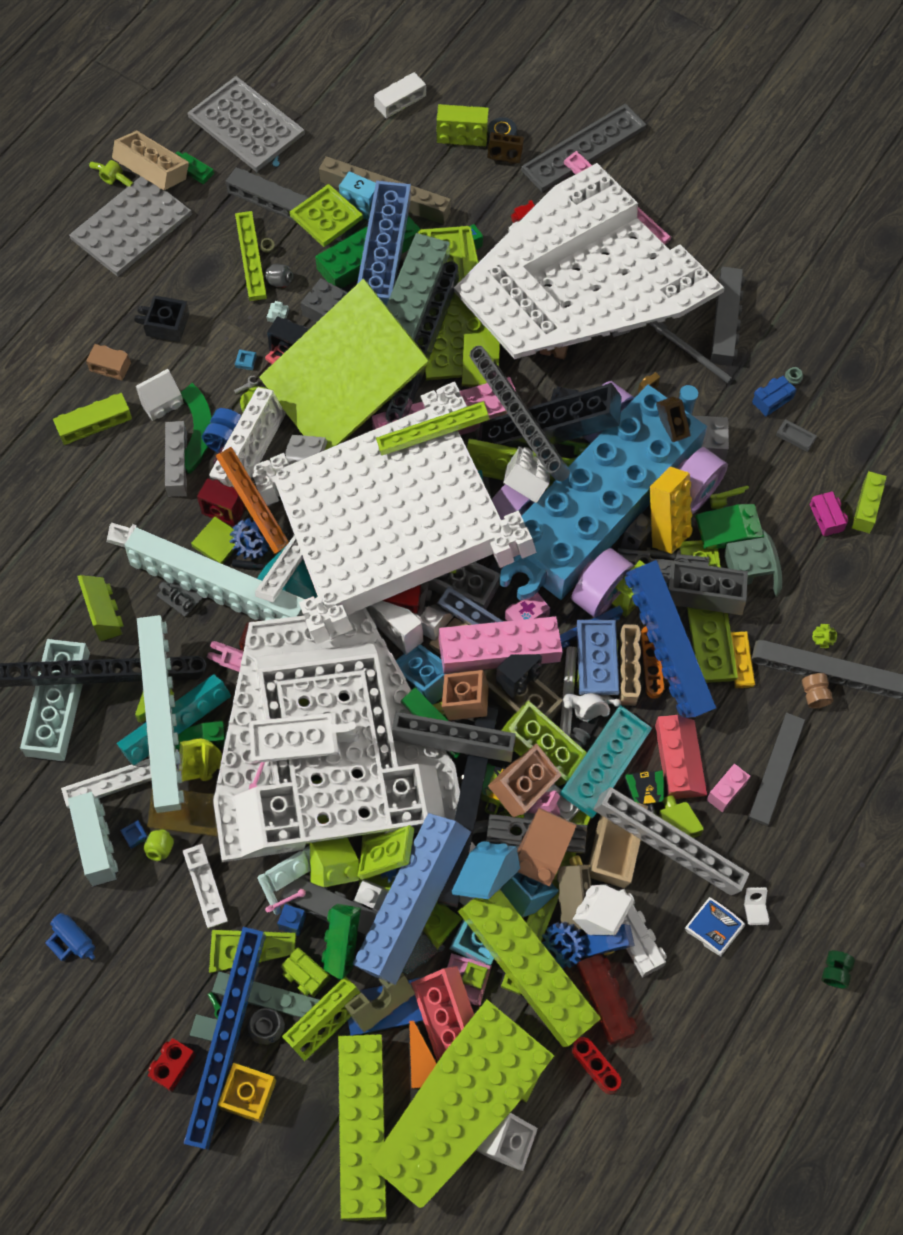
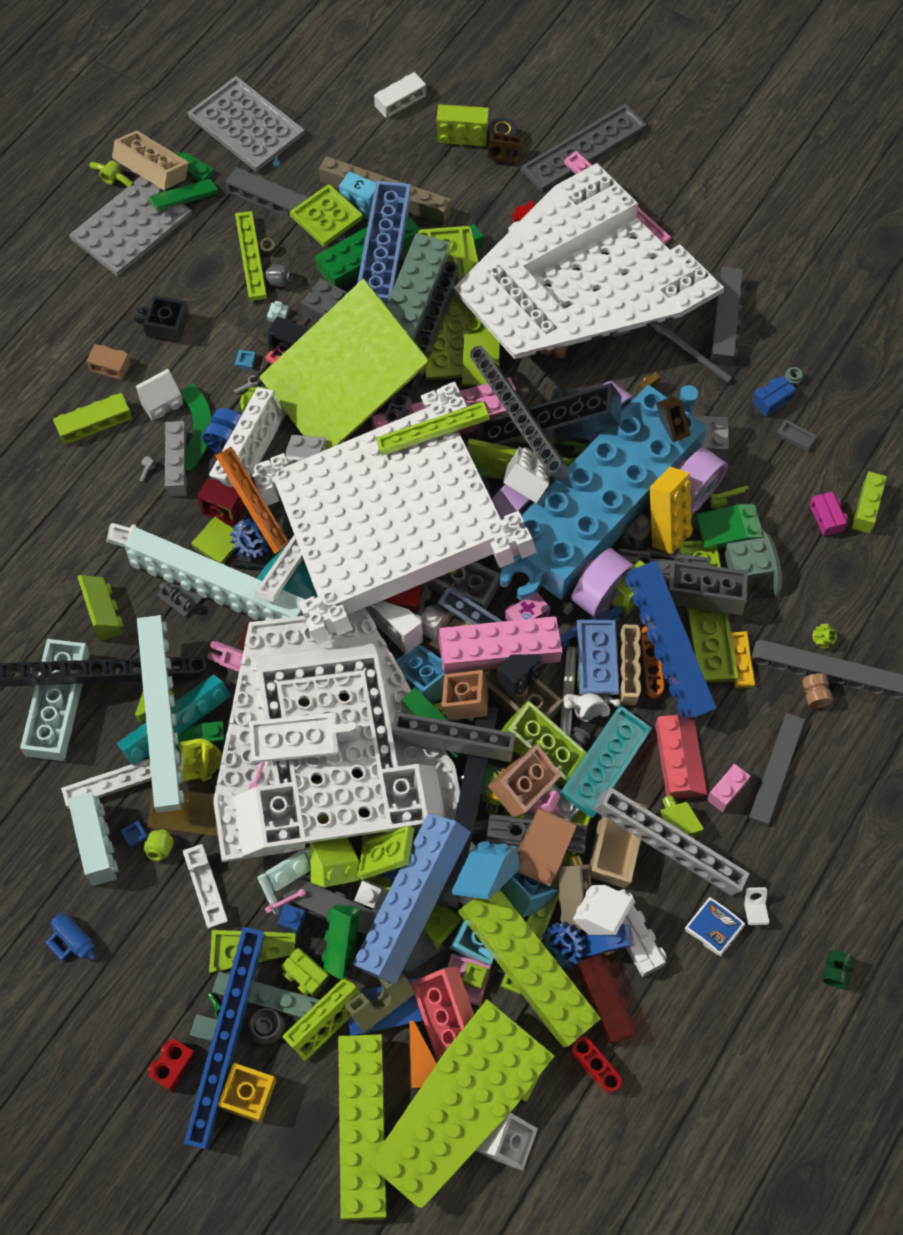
(149, 465): none -> light grey hand
(183, 195): none -> green tile
(645, 788): torso -> none

